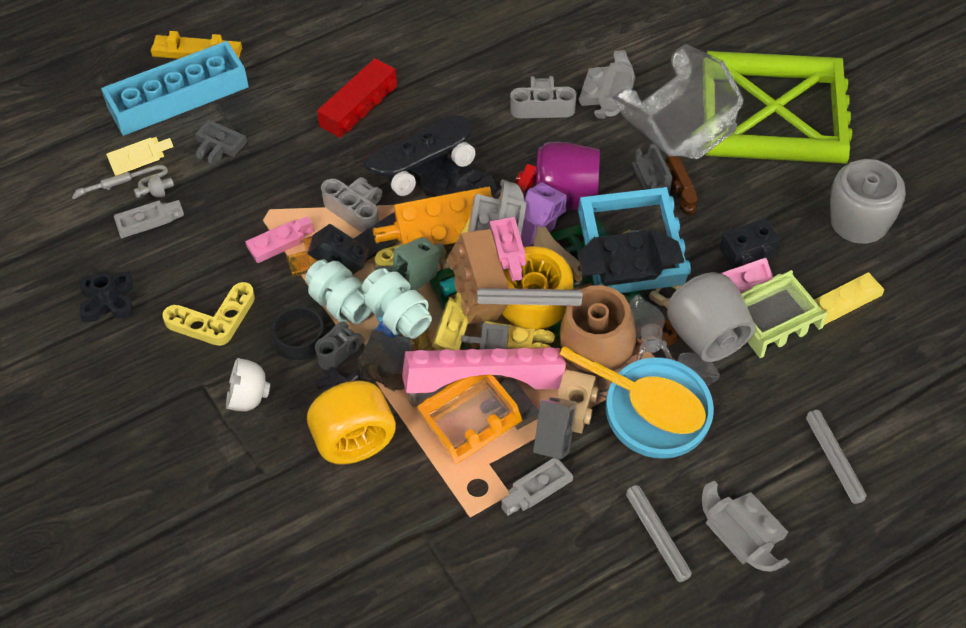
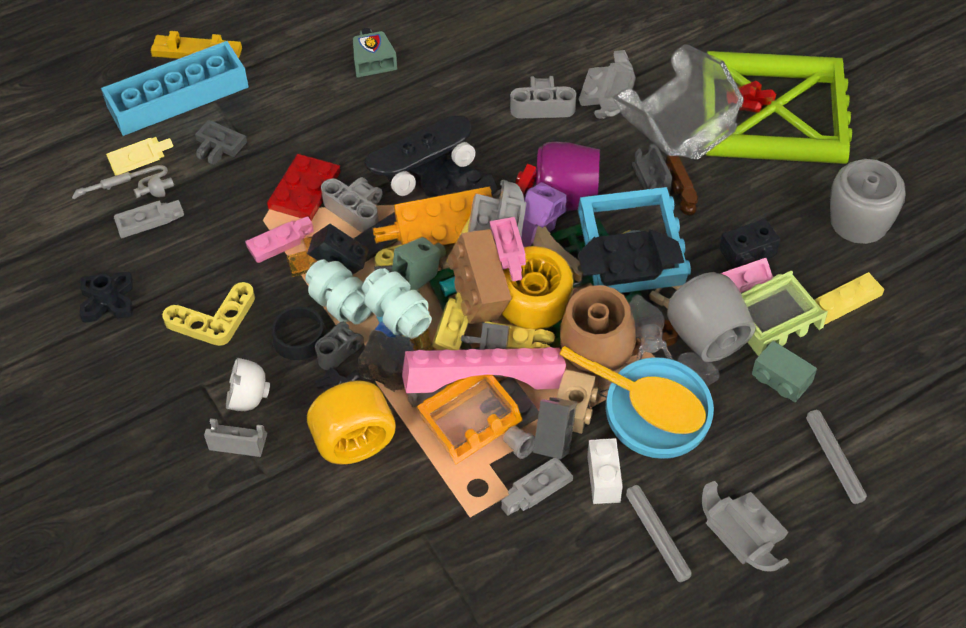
(235, 439): none -> light grey hinge
(300, 188): none -> red plate
(357, 98): red brick -> none
(373, 53): none -> sand green torso
(519, 441): none -> light grey piece
(529, 296): light grey axle -> none
(604, 471): none -> white brick
(755, 97): none -> red rock
(784, 371): none -> sand green brick

